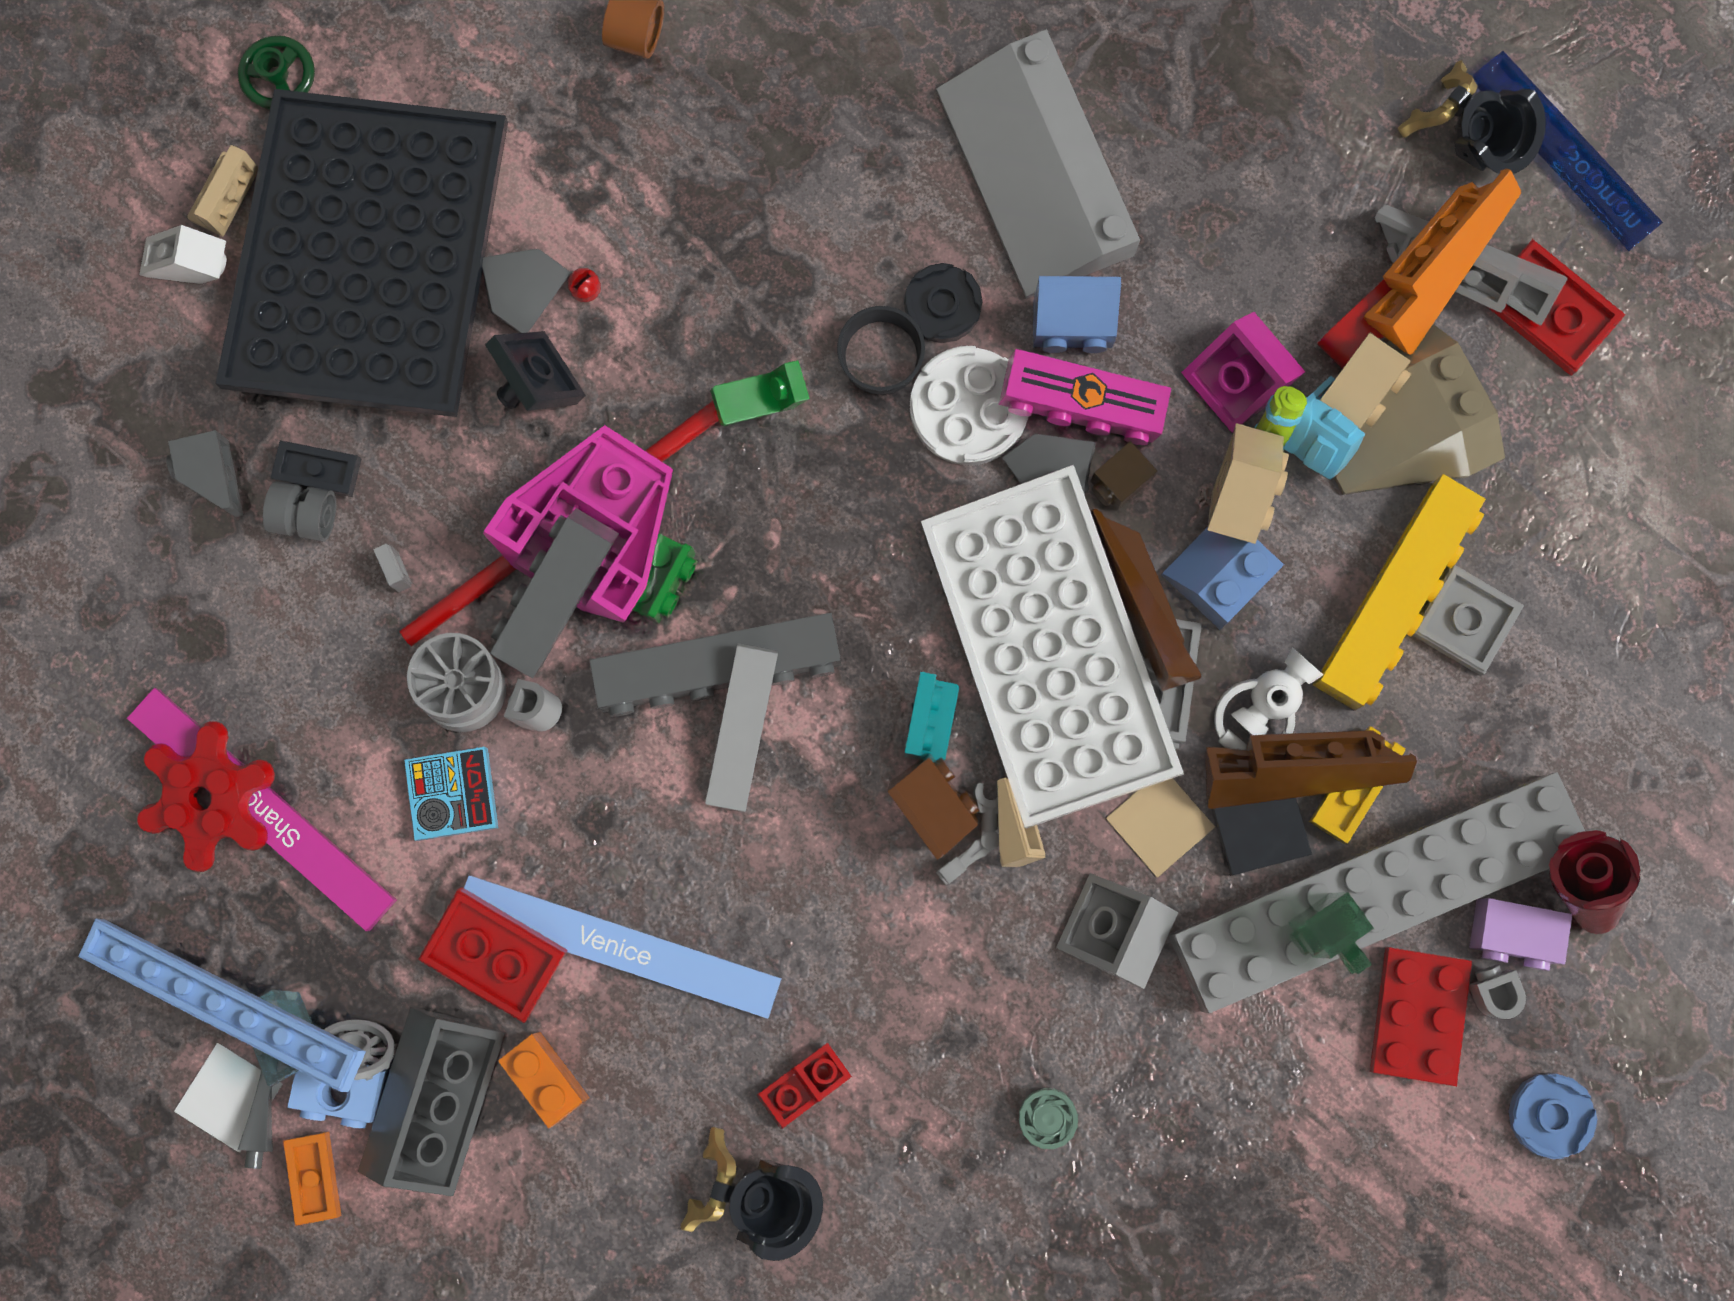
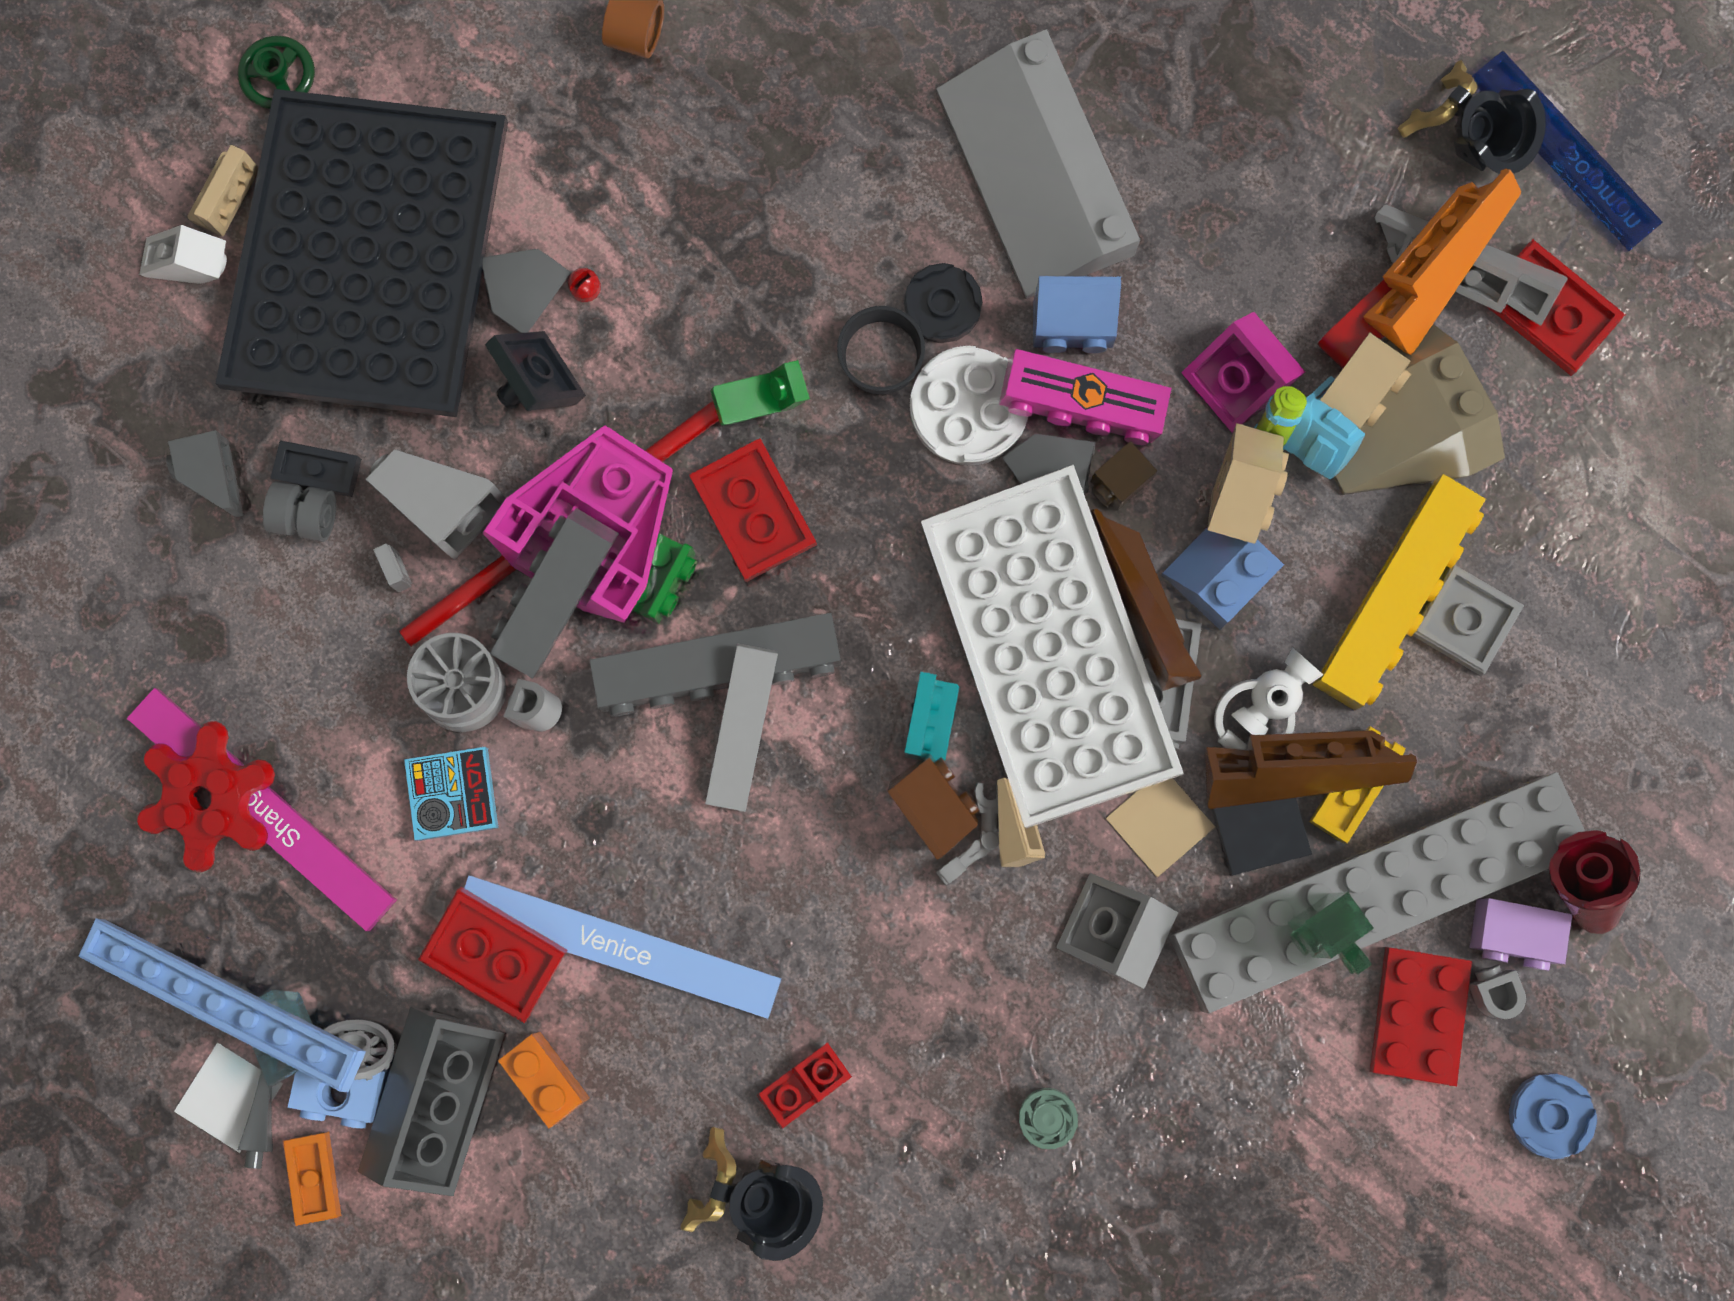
(438, 499): none -> light grey slope
(753, 510): none -> red plate

